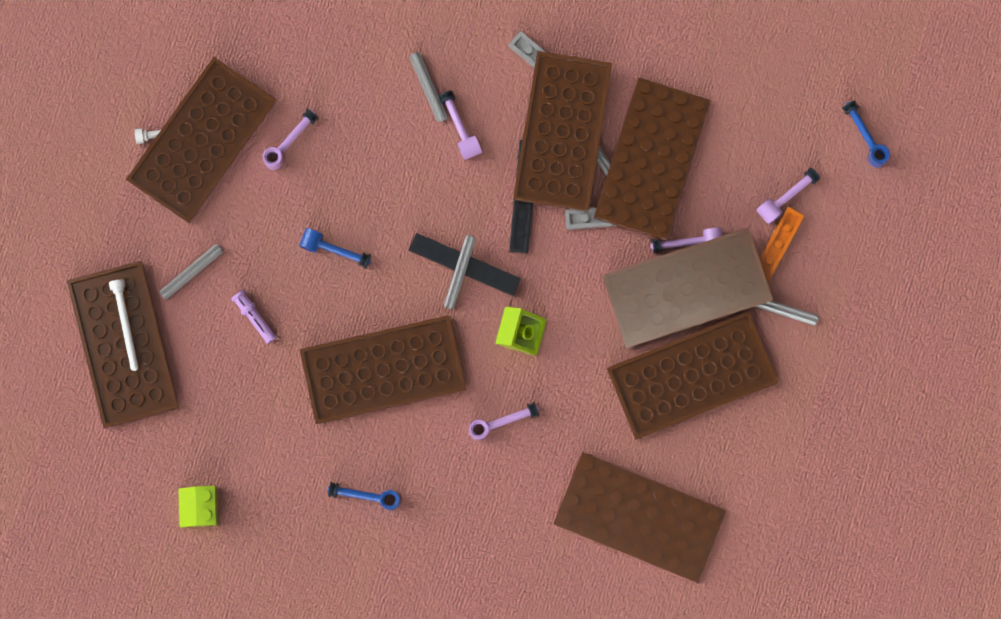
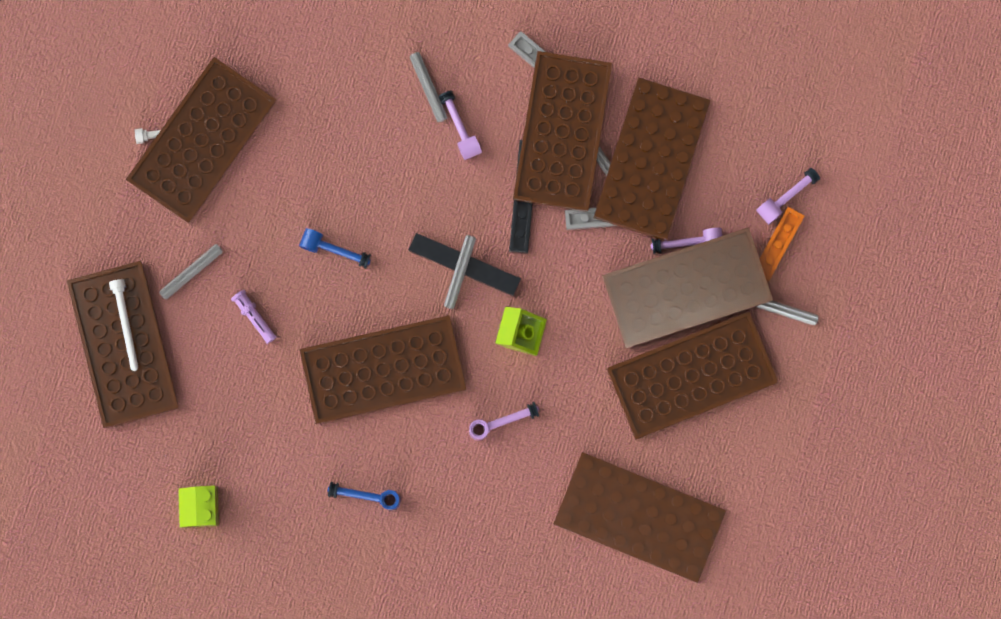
(309, 117): lavender piece -> none
(851, 108): blue piece -> none

